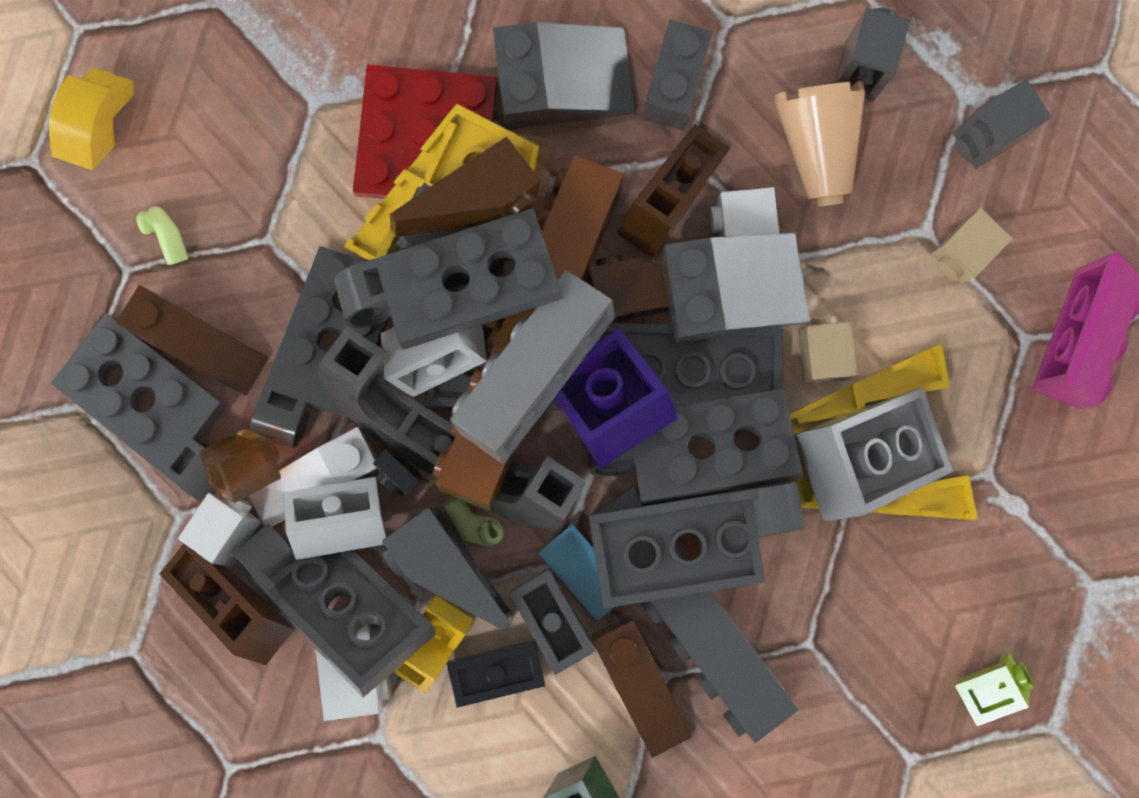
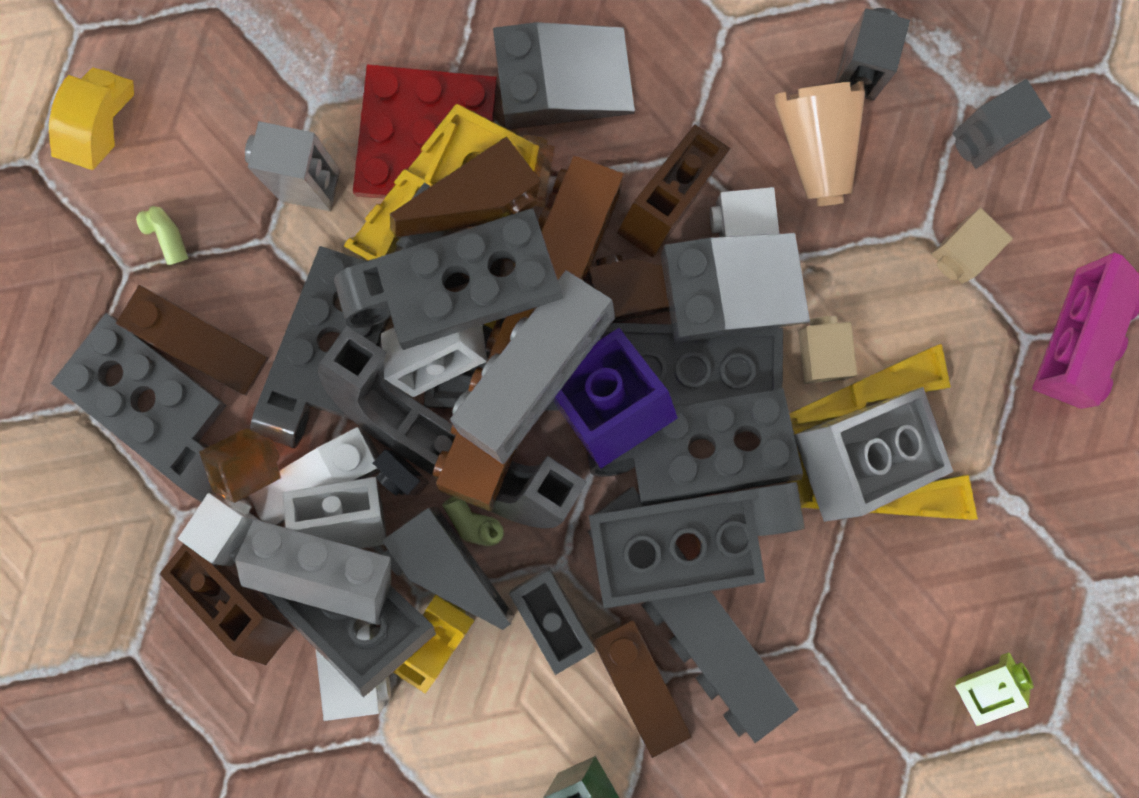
(293, 165): none -> light grey brick
(314, 571): none -> light grey brick
(495, 673): black plate -> none
(576, 566): medium azure tile -> none
(676, 75): dark grey brick -> none

